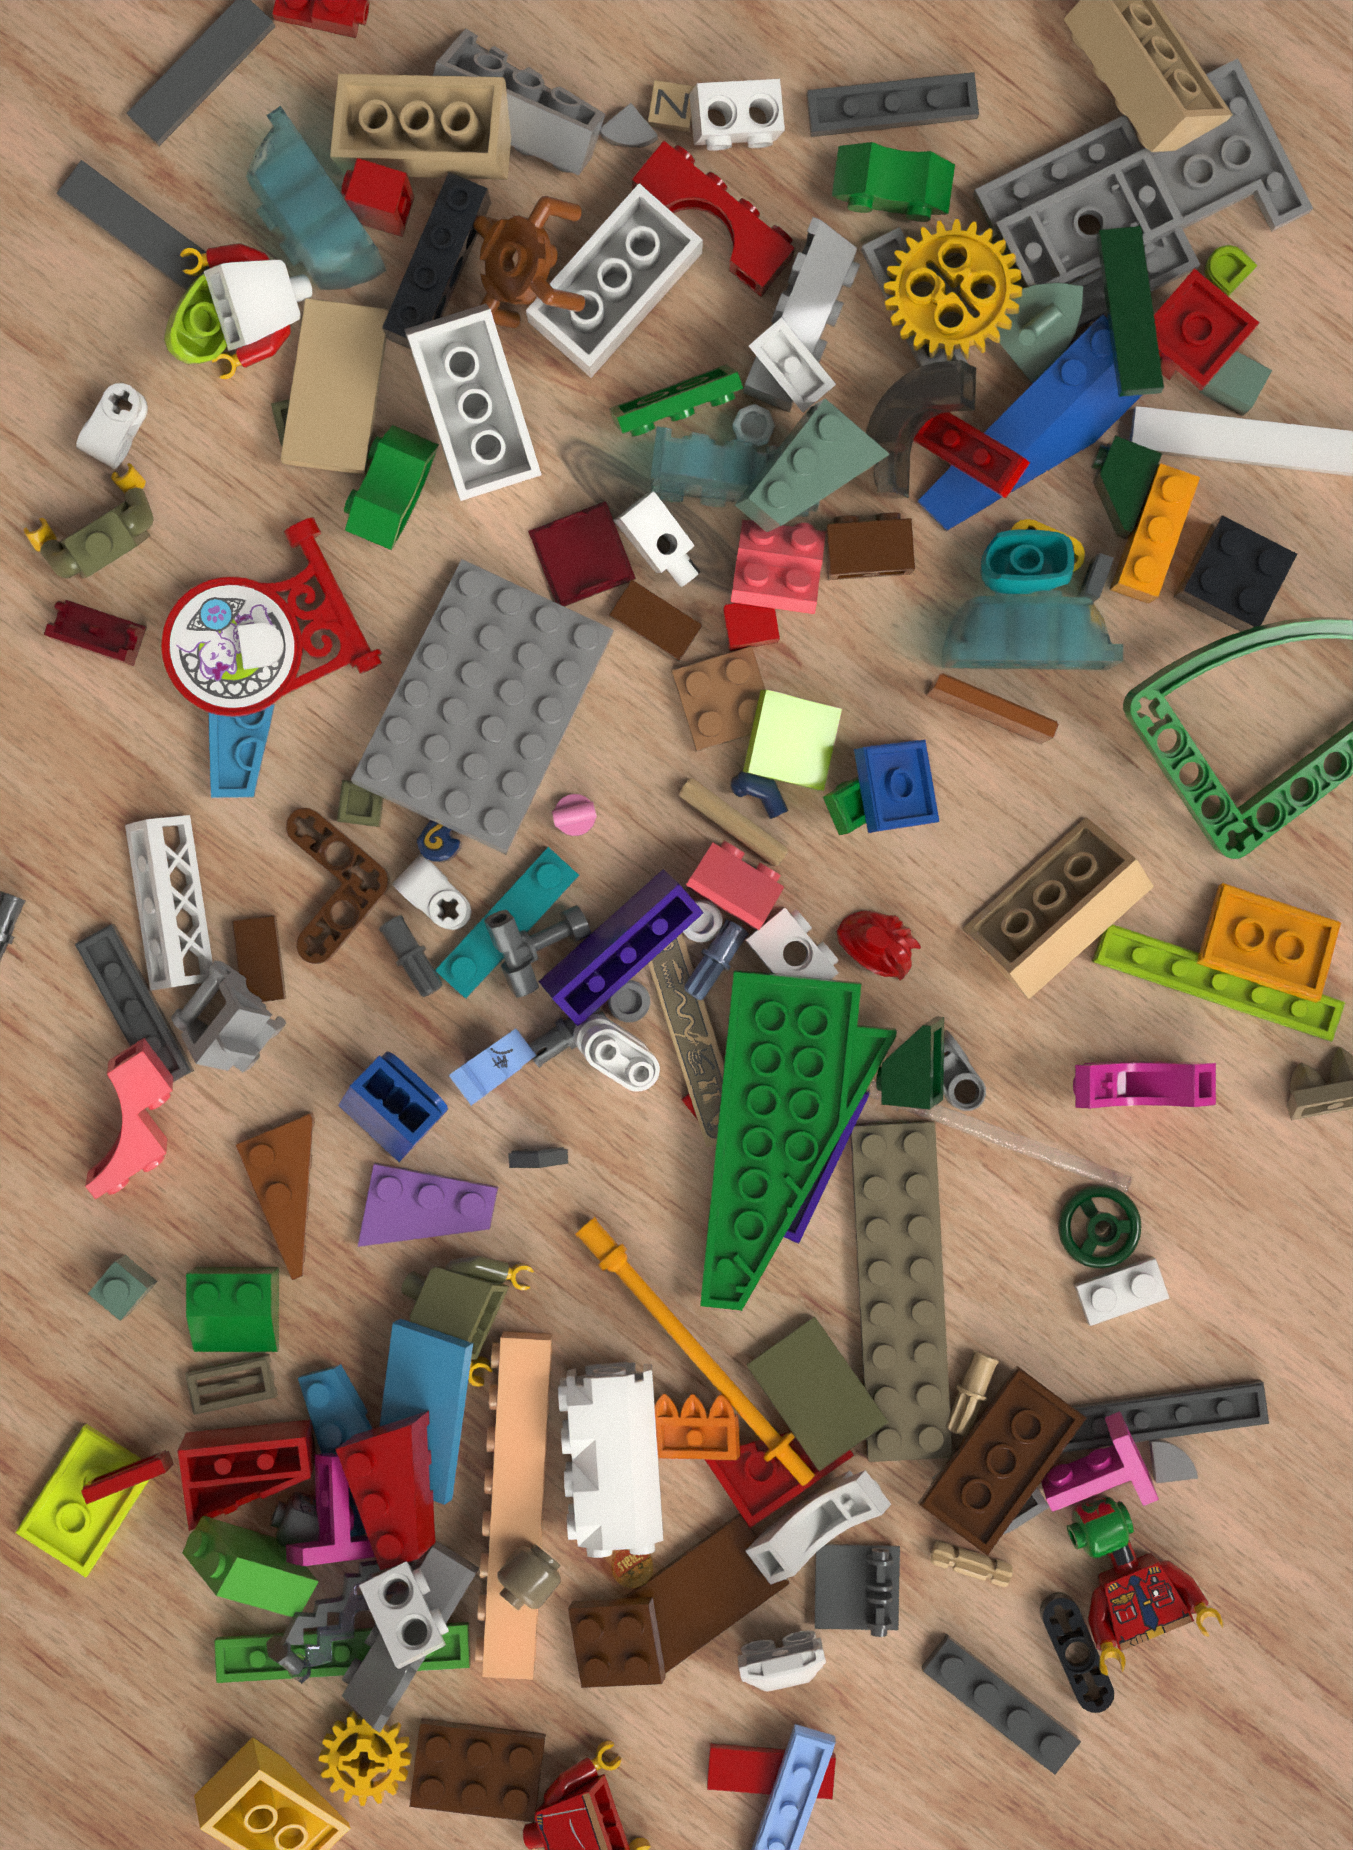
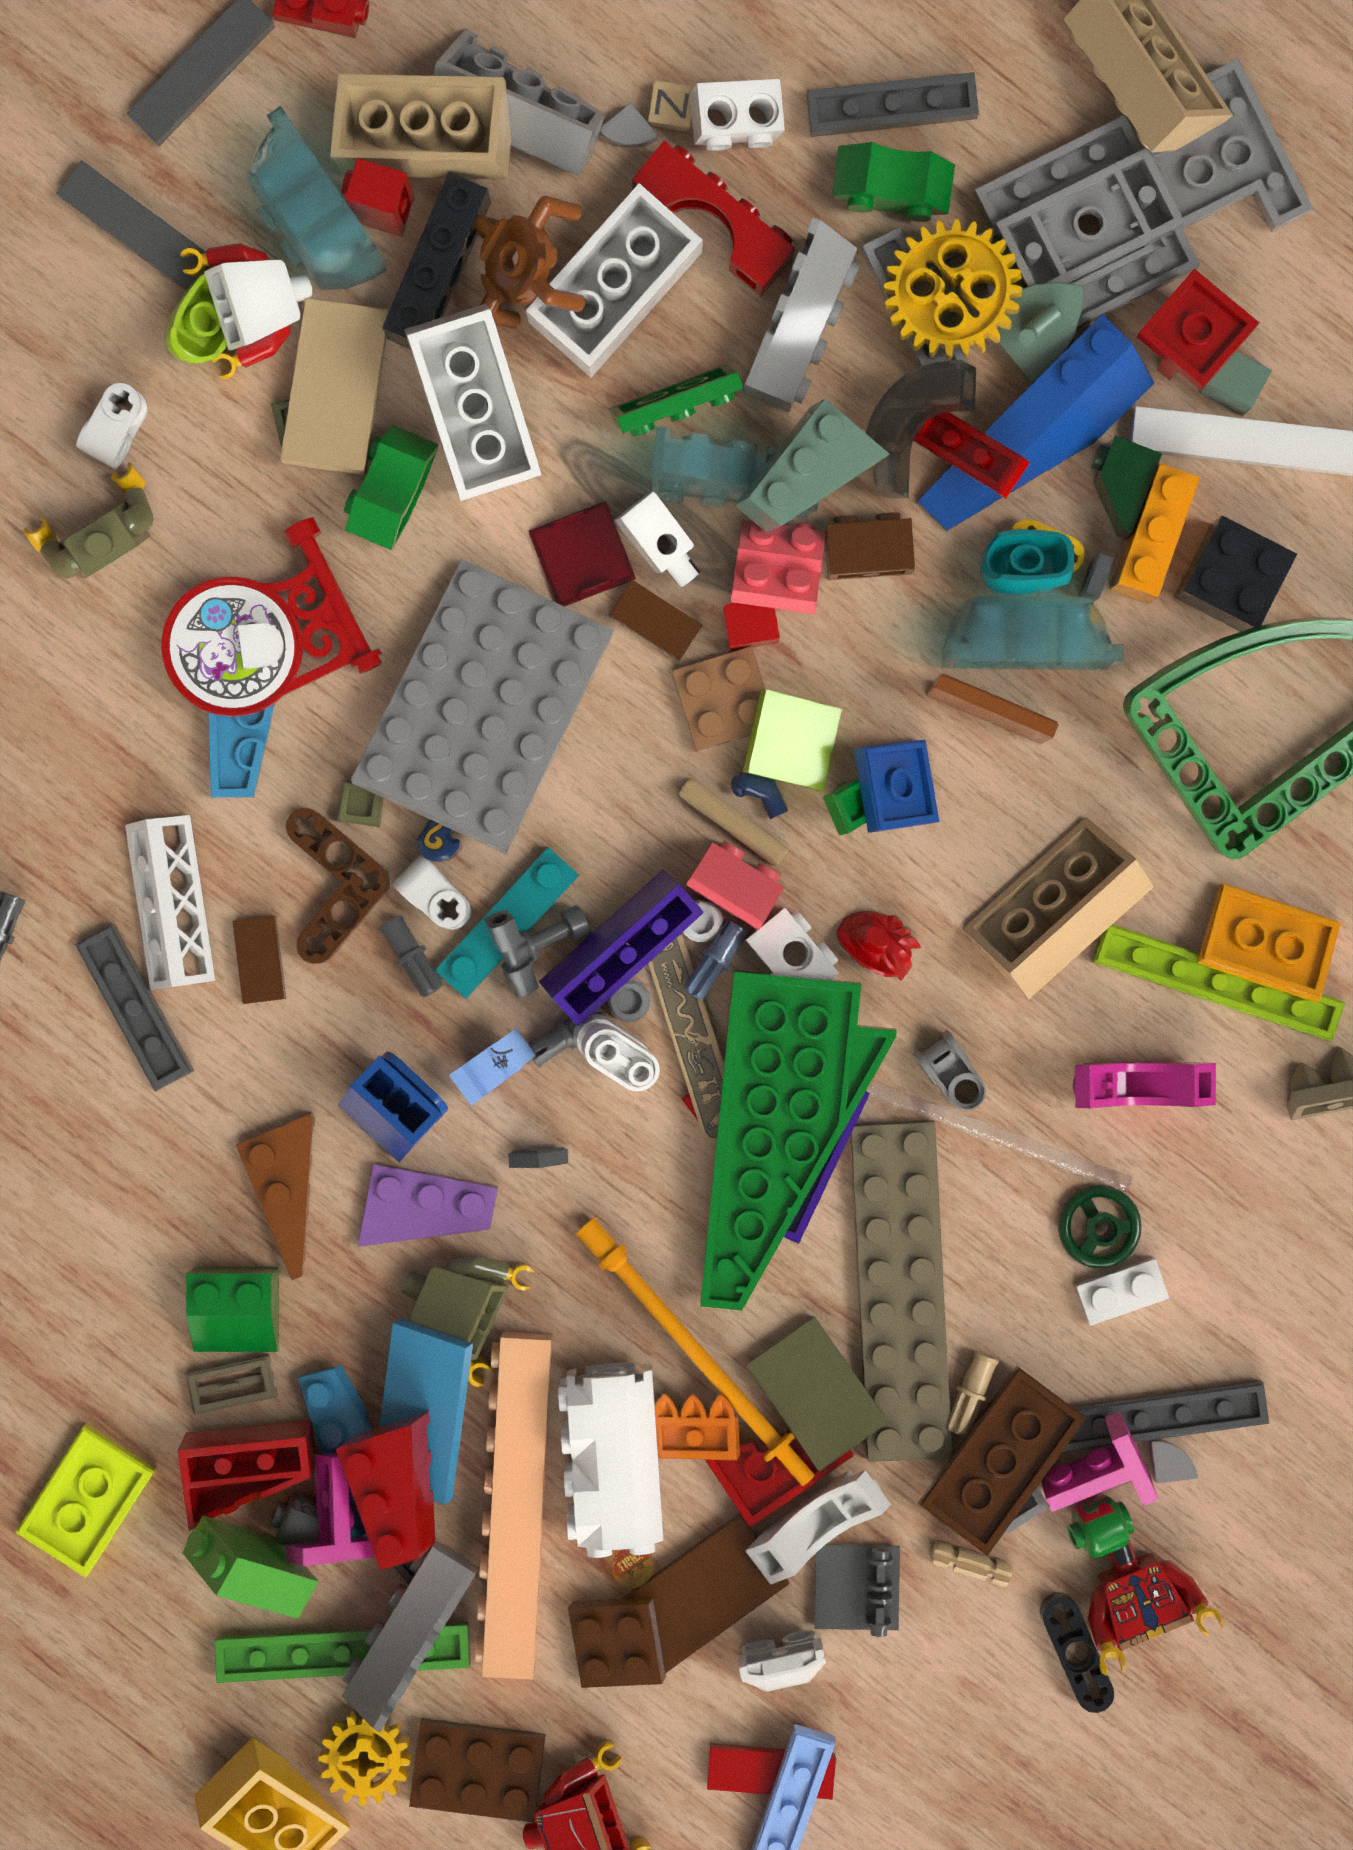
(96, 632): dark red hinge -> none
(122, 1287): sand green brick -> none
(127, 1476): red tile -> none
(140, 1145): coral arch -> none
(238, 1029): light grey piece -> none
(347, 1605): piece -> none
(395, 1618): white brick -> none
(529, 1577): dark tan head -> none
(574, 815): bright pink plate -> none
(753, 425): white tile -> none
(792, 364): white plate -> none
(915, 1070): dark green slope -> none
(1001, 1704): dark grey plate -> none
(1130, 311): dark green tile -> none
(1228, 268): lime tile -> none

